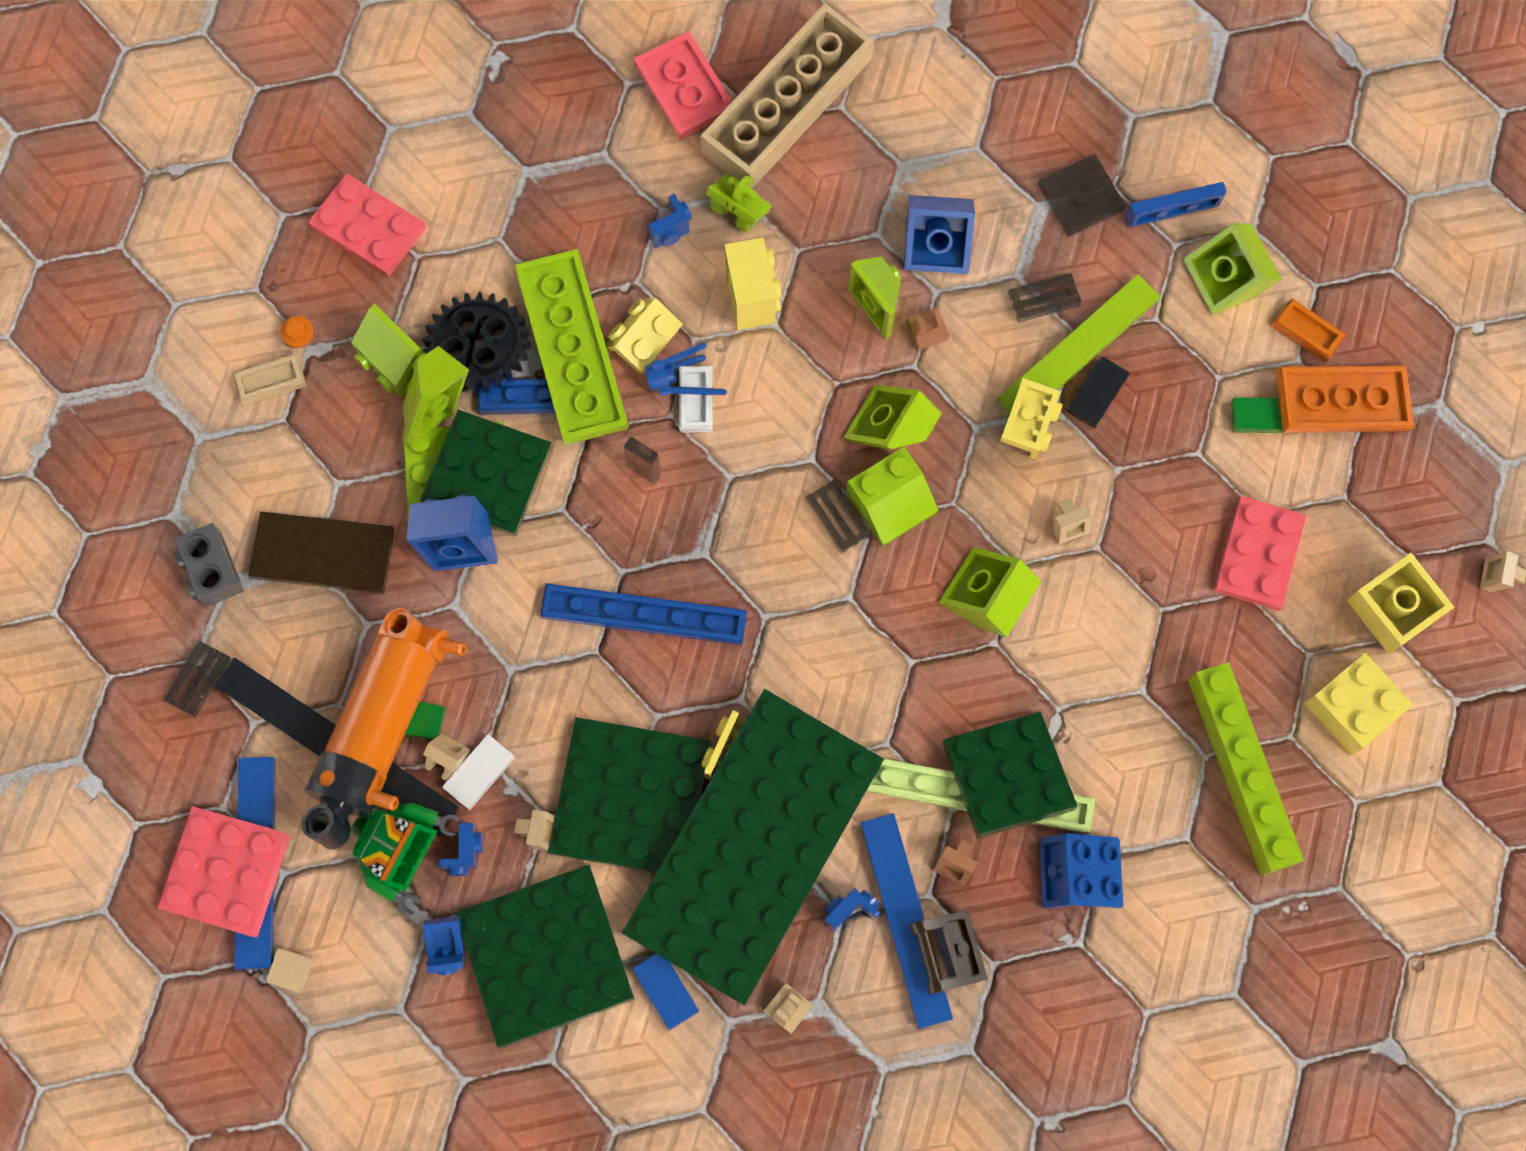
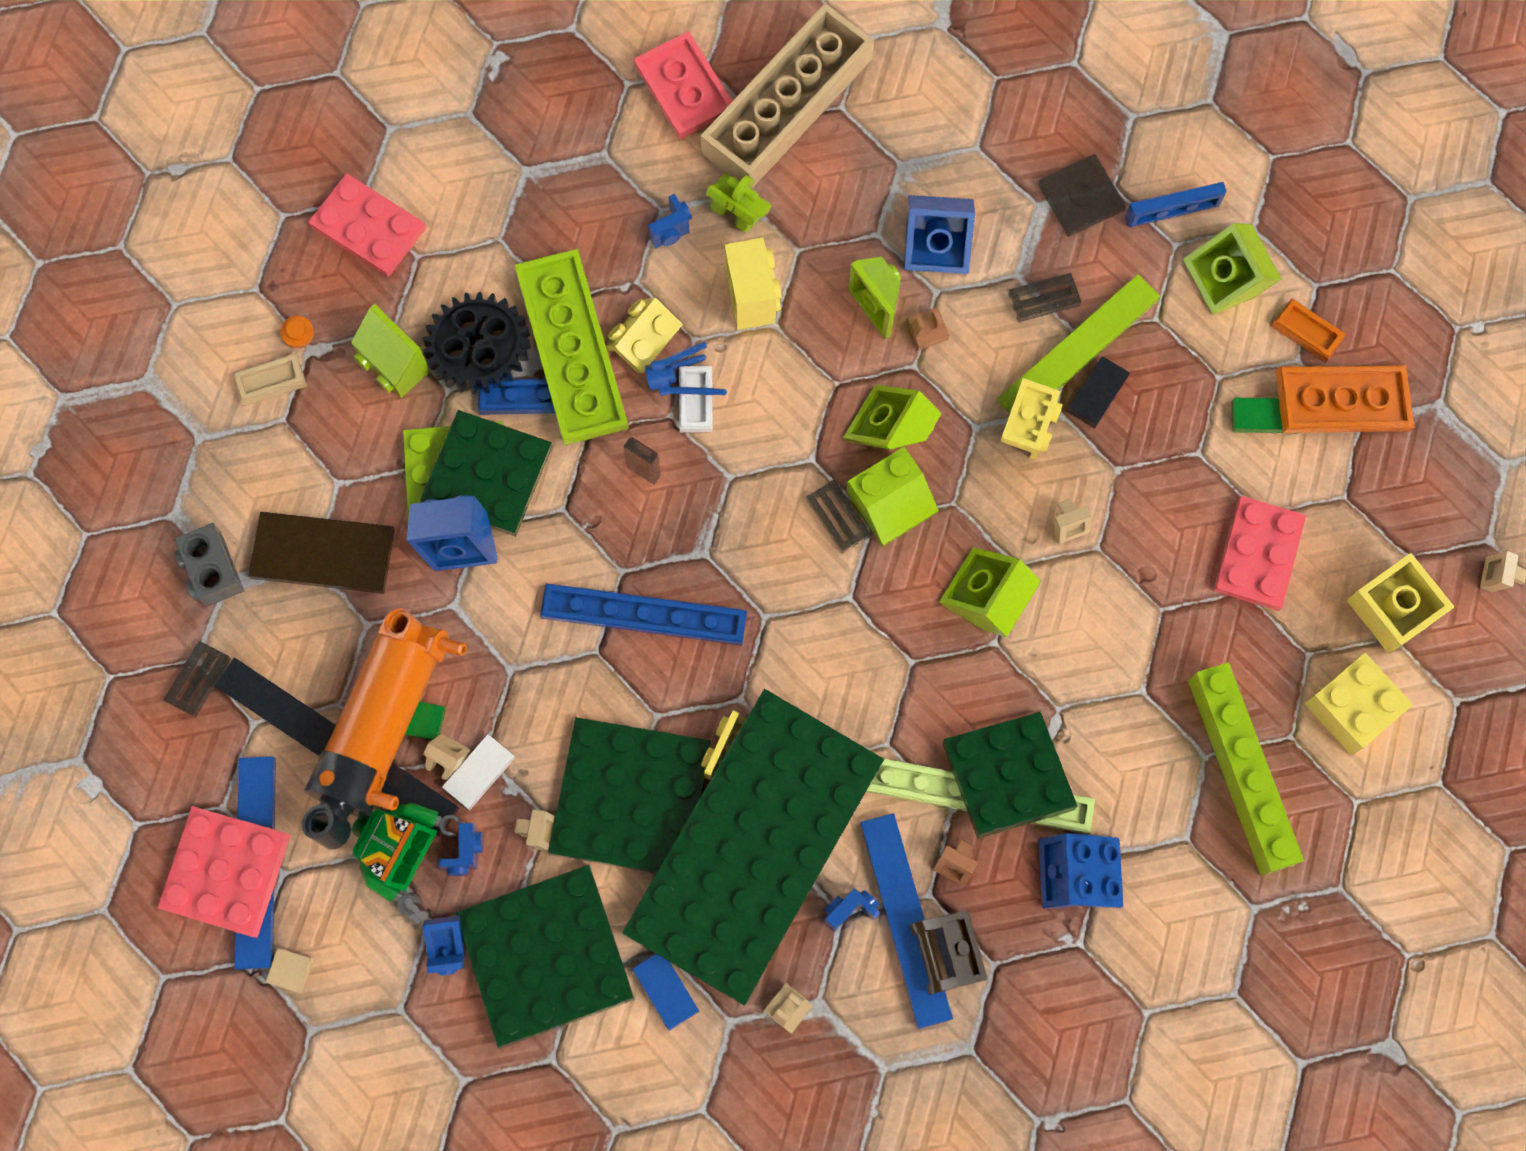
(432, 392): lime slope -> none

